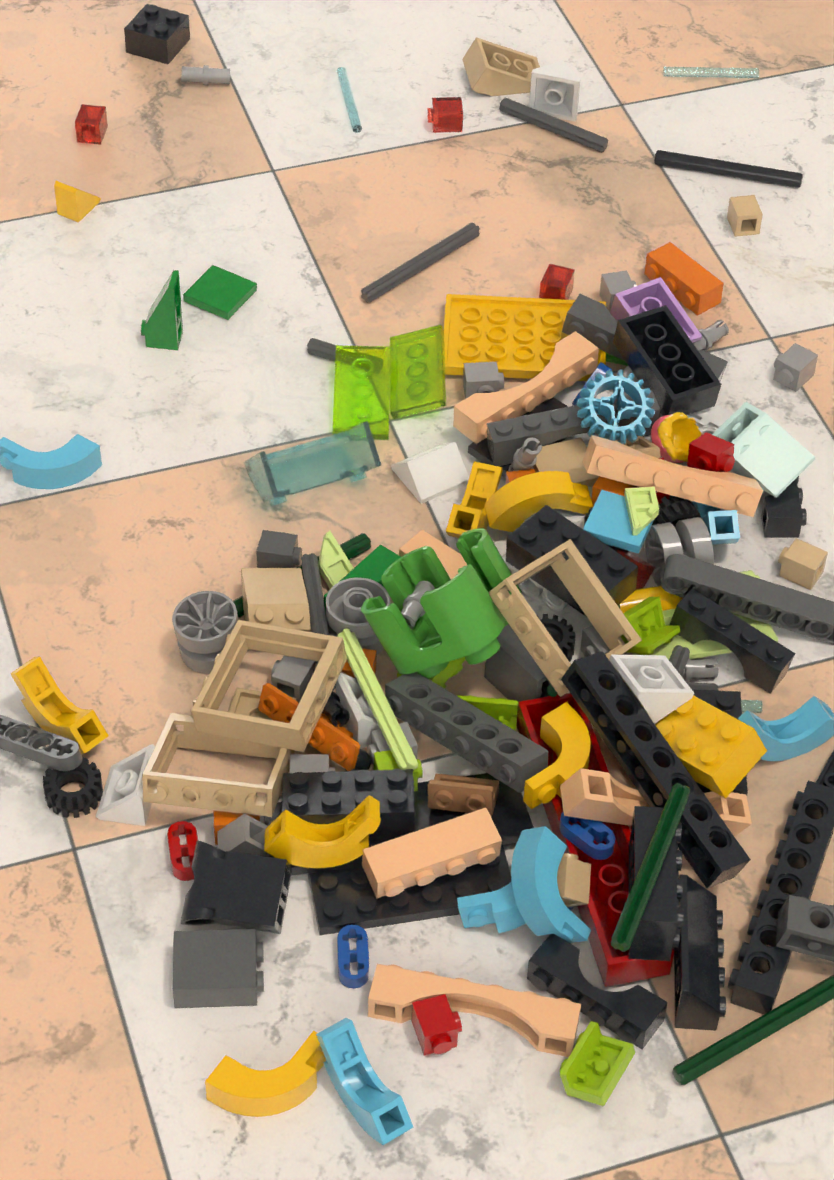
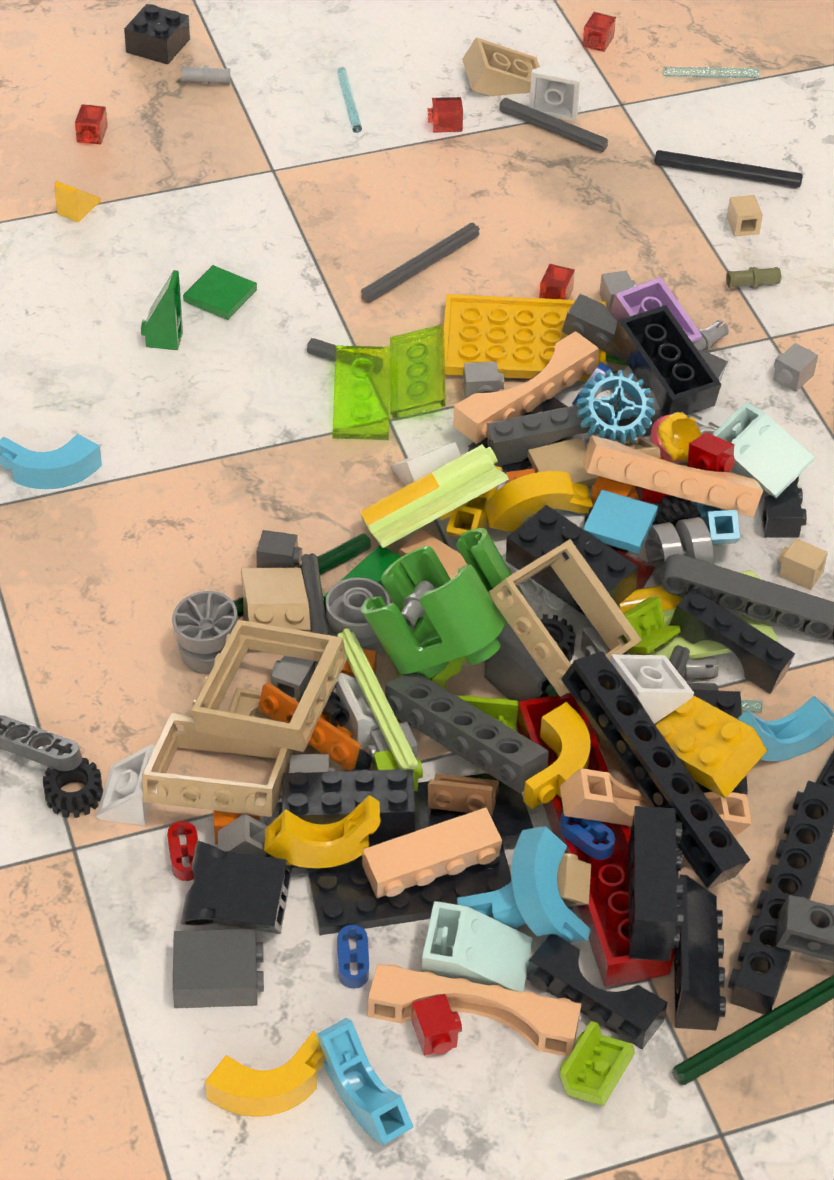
(52, 708): yellow arch -> none
(313, 464): clear light blue windscreen -> none
(332, 561): yellowish green tile -> none
(433, 496): none -> yellowish green door
(475, 948): none -> light aqua slope
(526, 455): light grey pin -> none
(599, 31): none -> clear red brick
(641, 507): yellowish green tile -> none
(650, 868): dark green axle -> none
(685, 278): orange brick -> none
(753, 277): none -> olive pin

